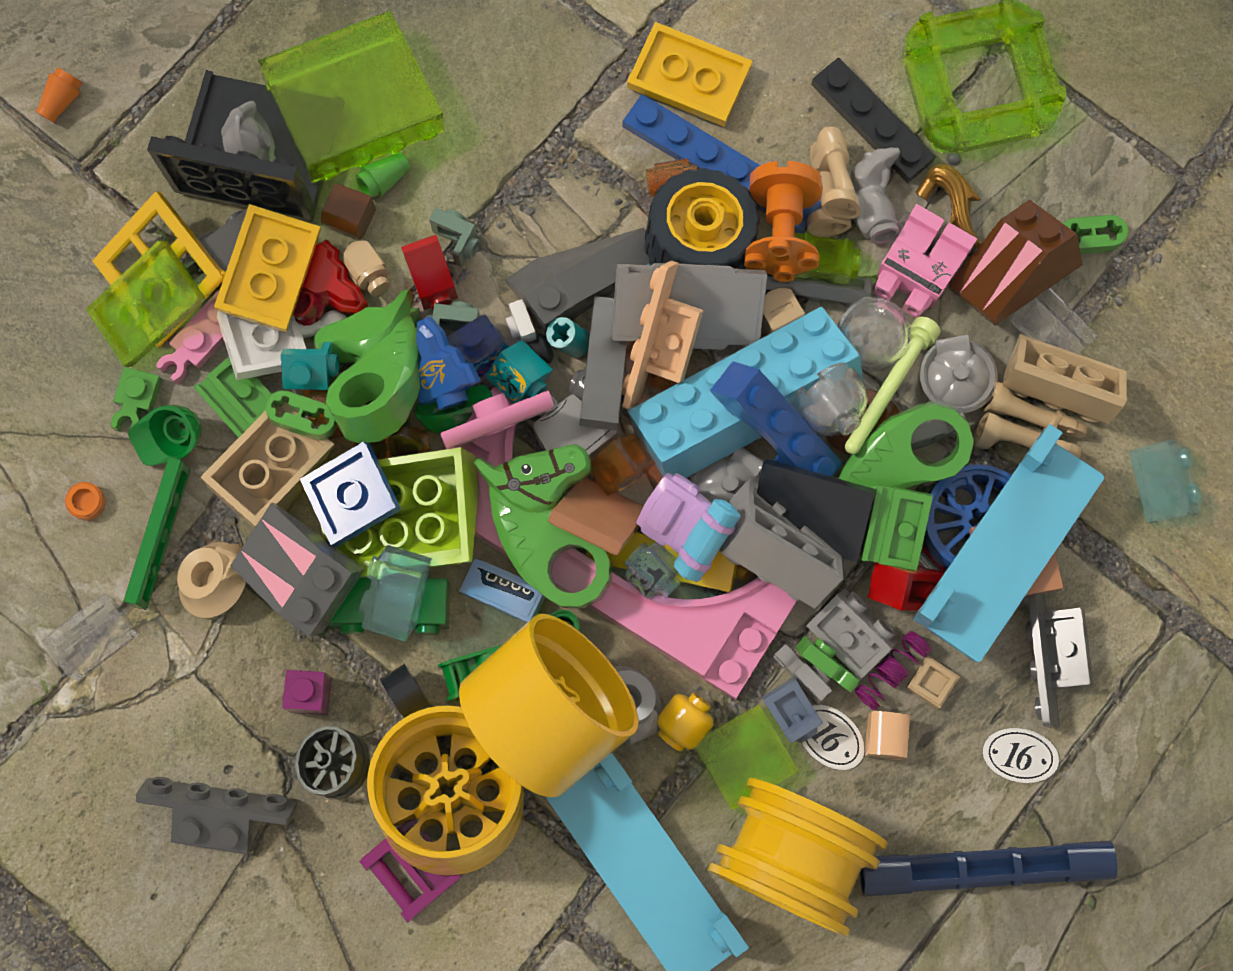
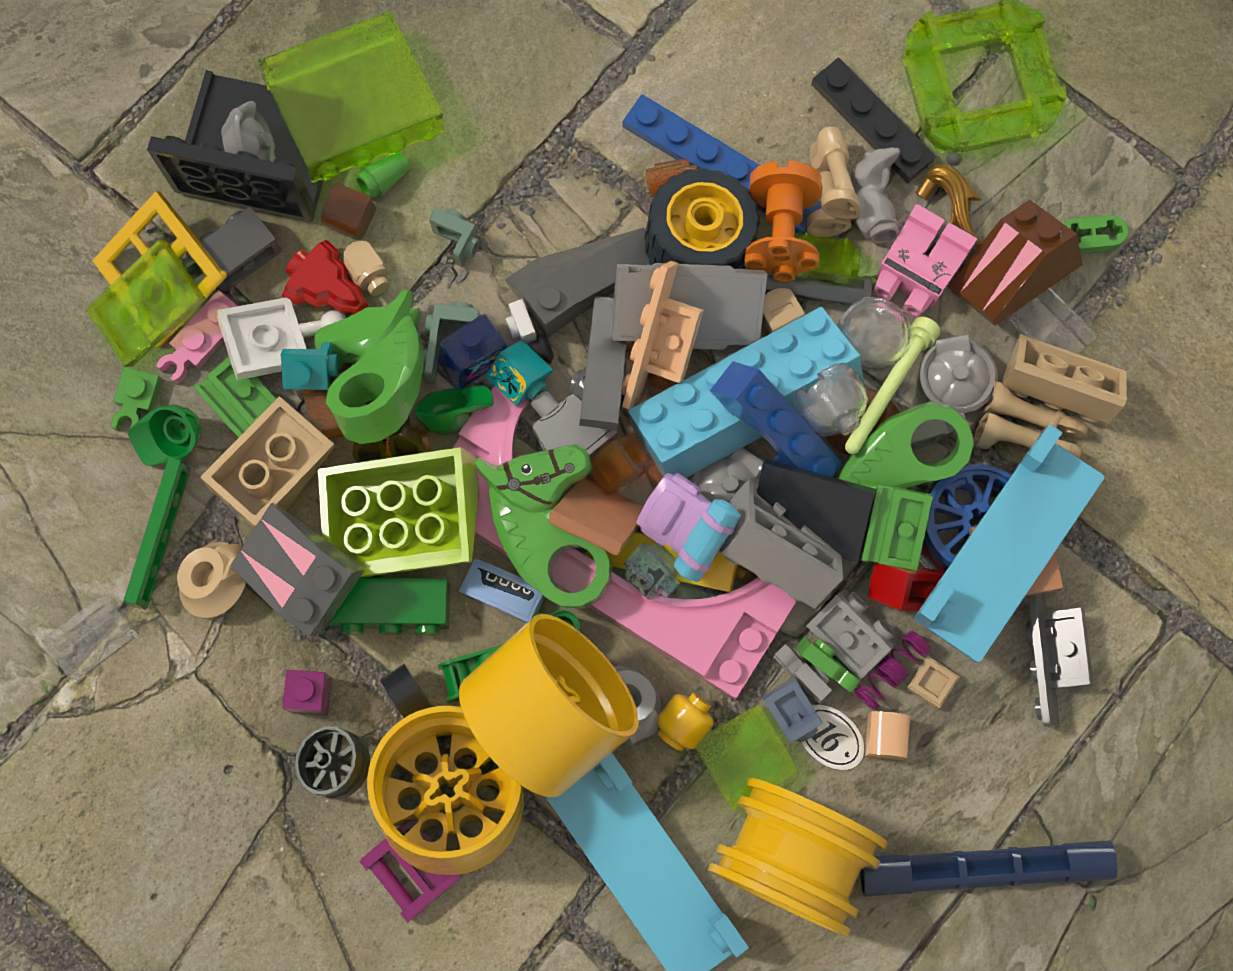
(58, 94): orange cone -> none
(85, 501): orange tile -> none
(214, 815): dark grey bracket -> none
(267, 268): yellow plate -> none
(298, 423): bright green beam -> none
(309, 308): dark red plate -> none
(350, 494): plate -> none
(395, 592): clear light blue brick -> none
(429, 272): red slope -> none
(441, 368): blue rock -> none
(496, 416): bright pink piece -> none
(568, 337): teal piece -> none
(689, 74): yellow plate -> none
(1020, 755): white sticker -> none
(1165, 481): clear light blue bracket -> none

